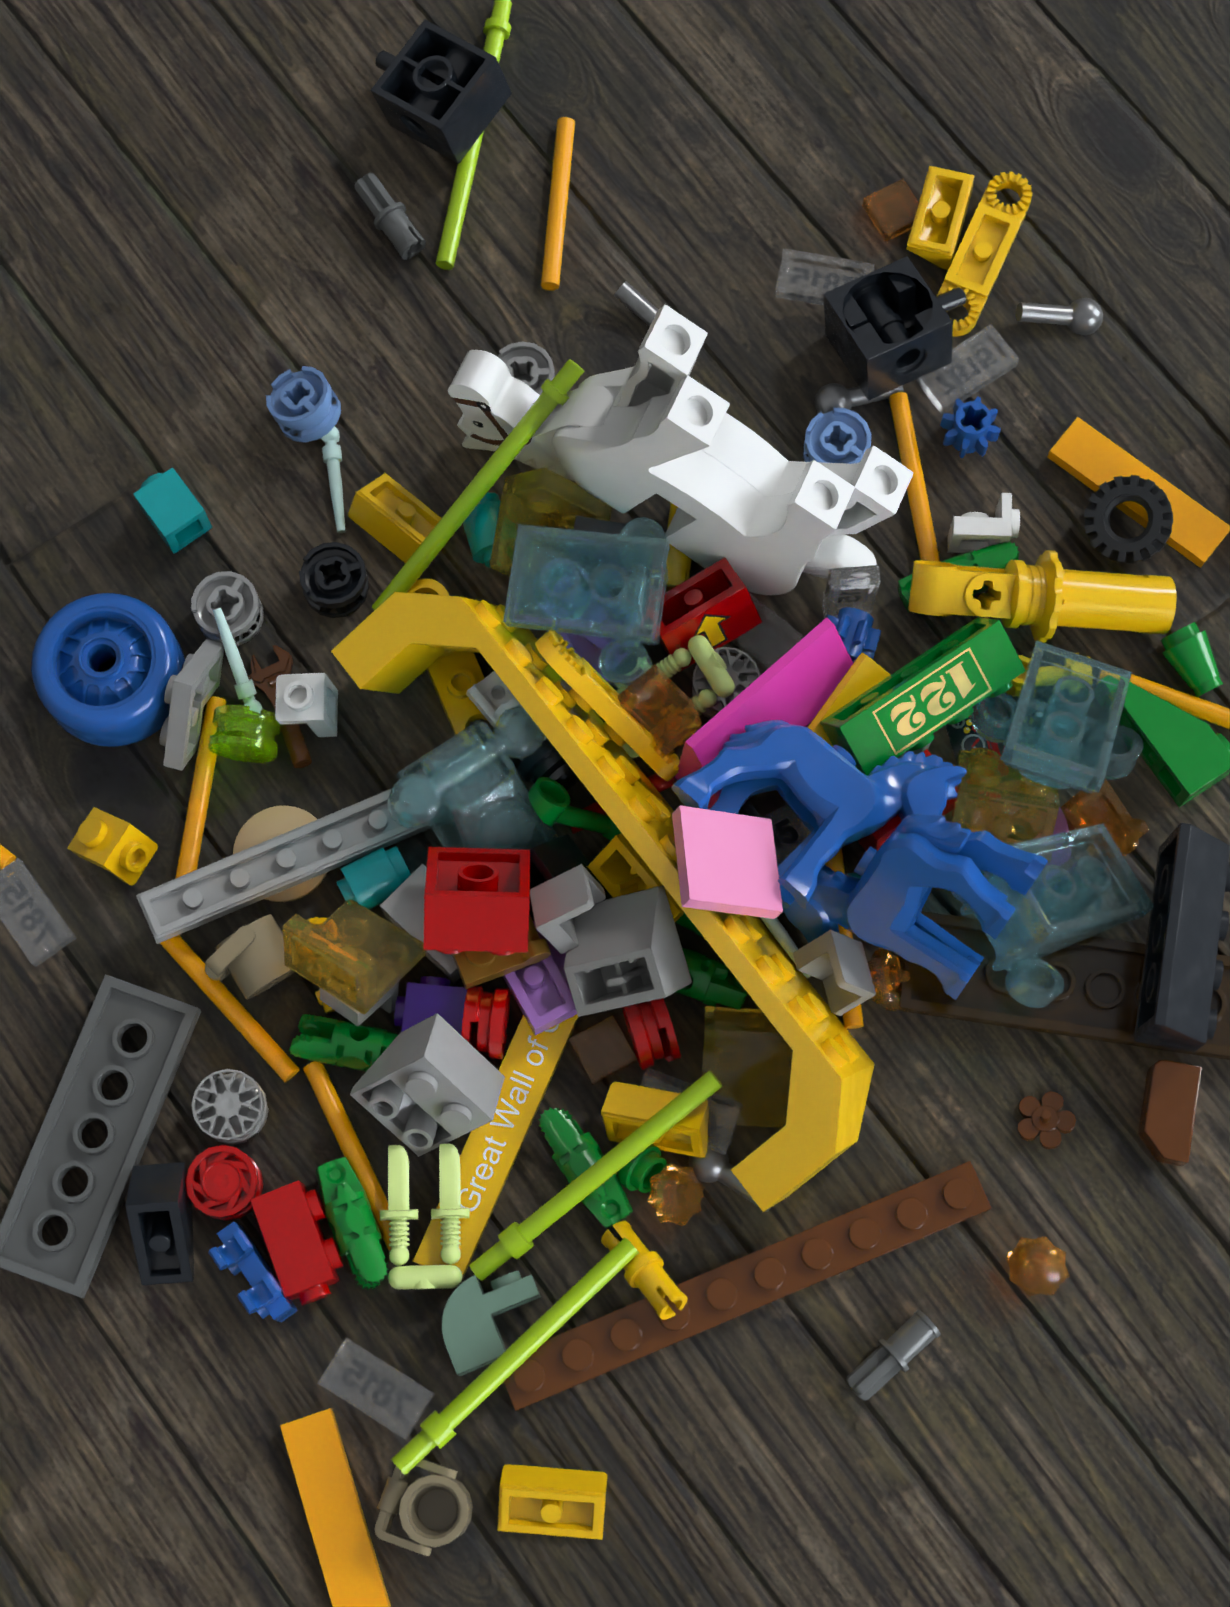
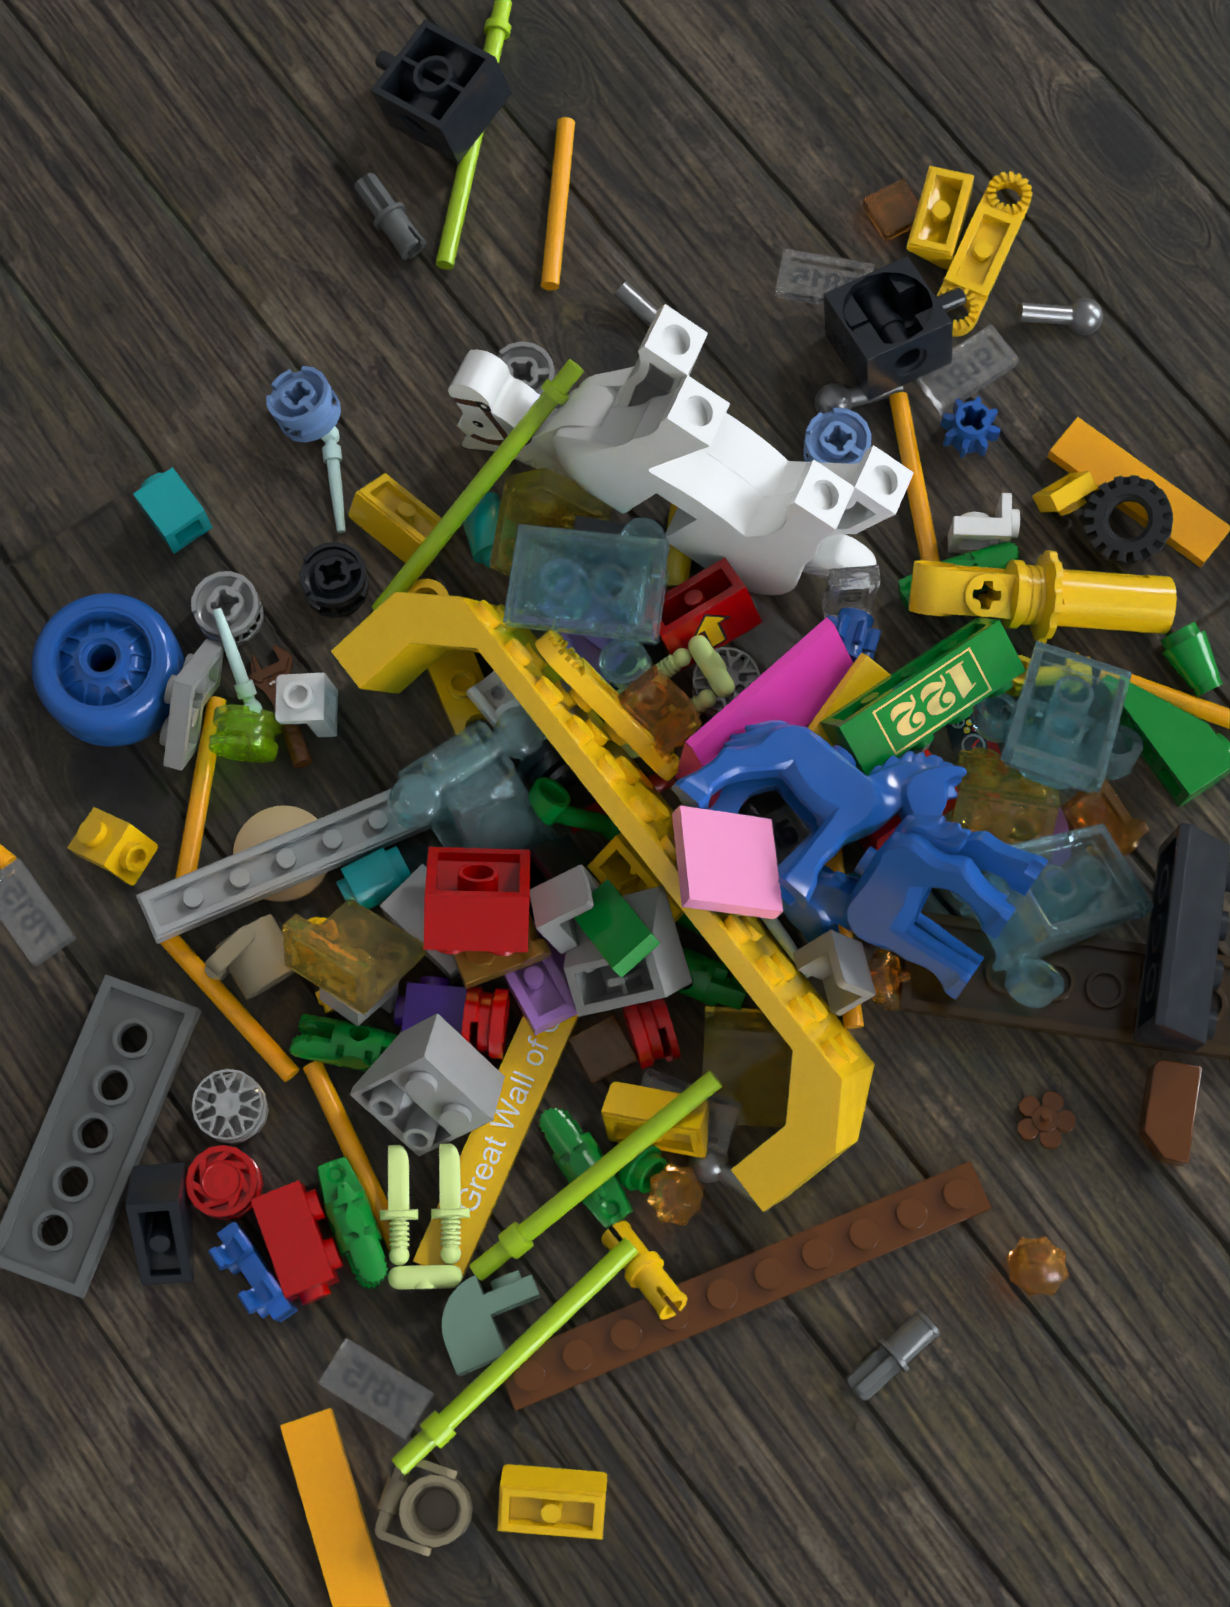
(616, 929): none -> green tile
(1066, 493): none -> yellow plate

